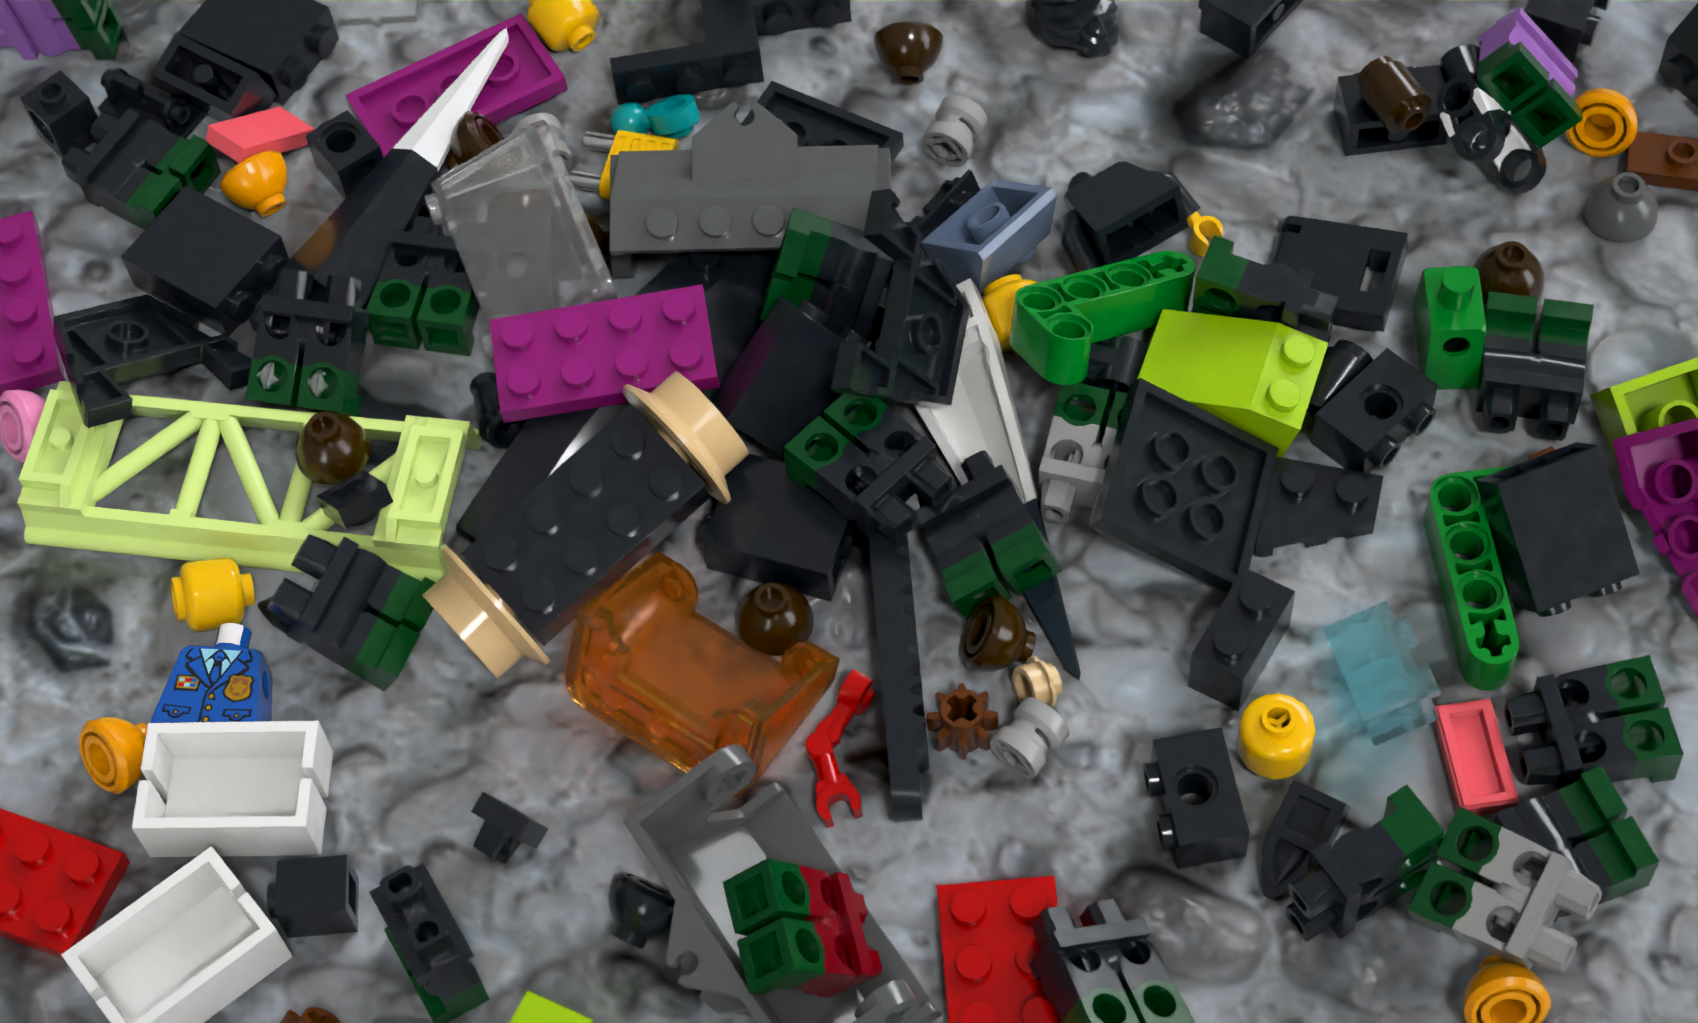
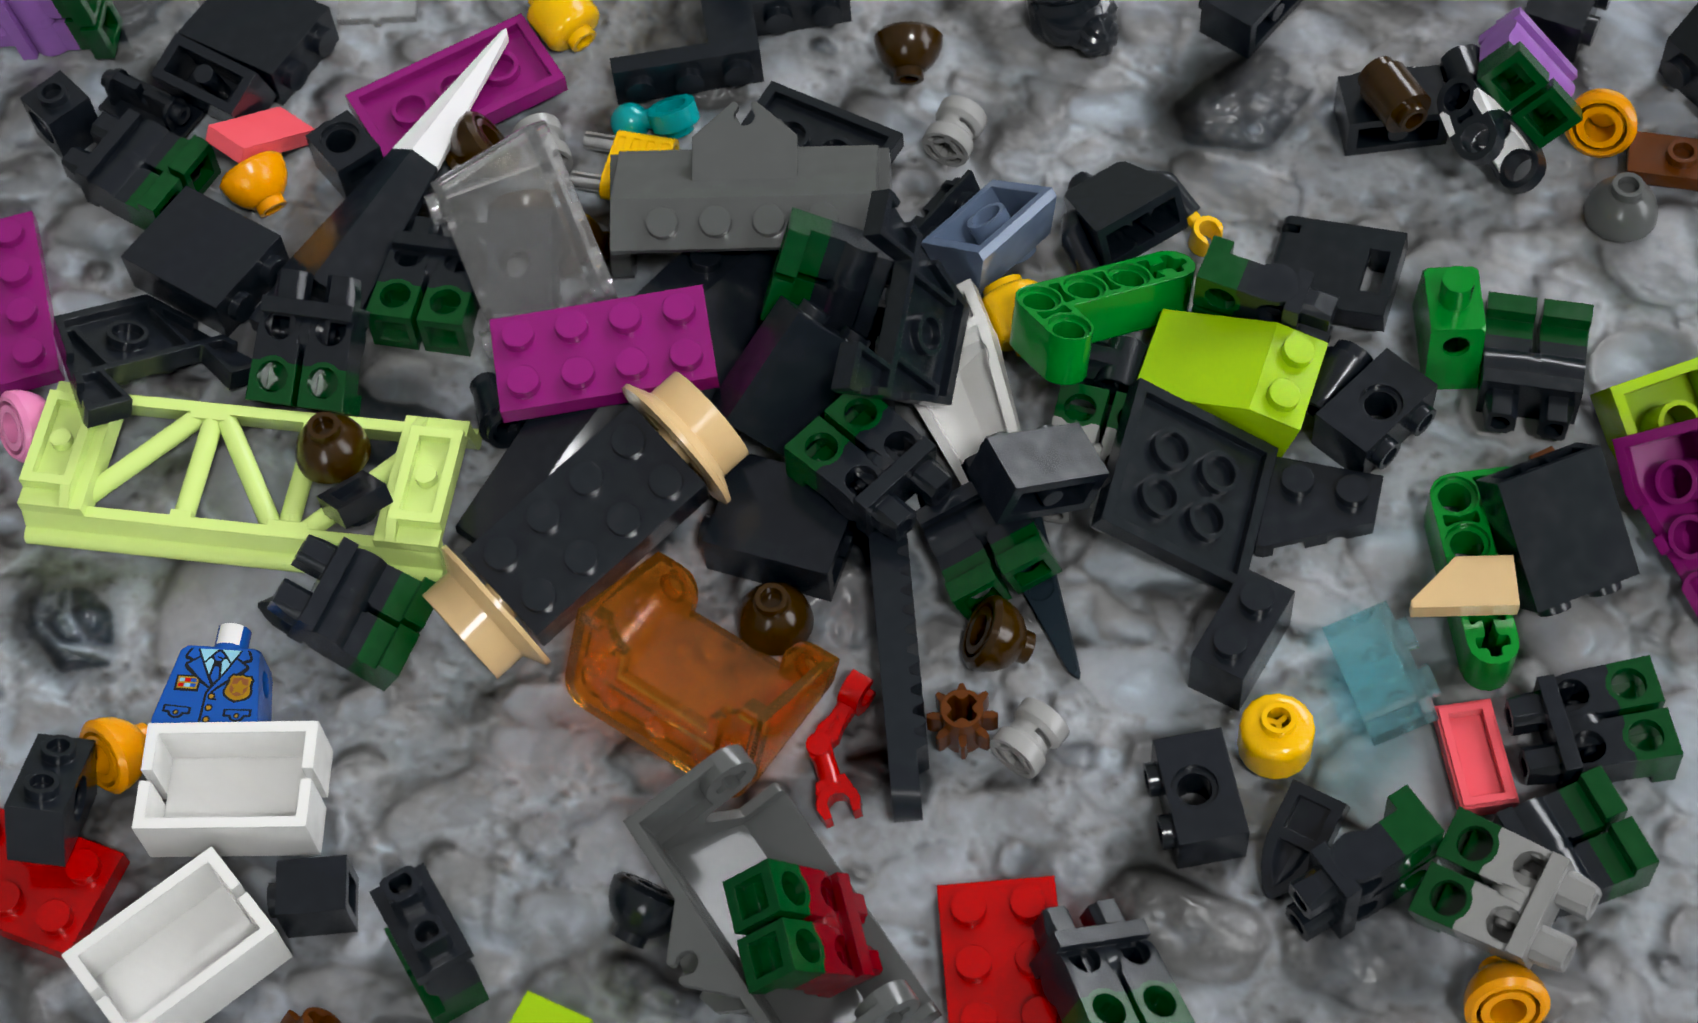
(50, 800): none -> black brick
(211, 594): yellow head -> none
(504, 828): black tile -> none
(1037, 472): none -> black brick
(1037, 681): tan plate -> none
(1470, 589): none -> tan tile
(1510, 270): dark brown brick -> none

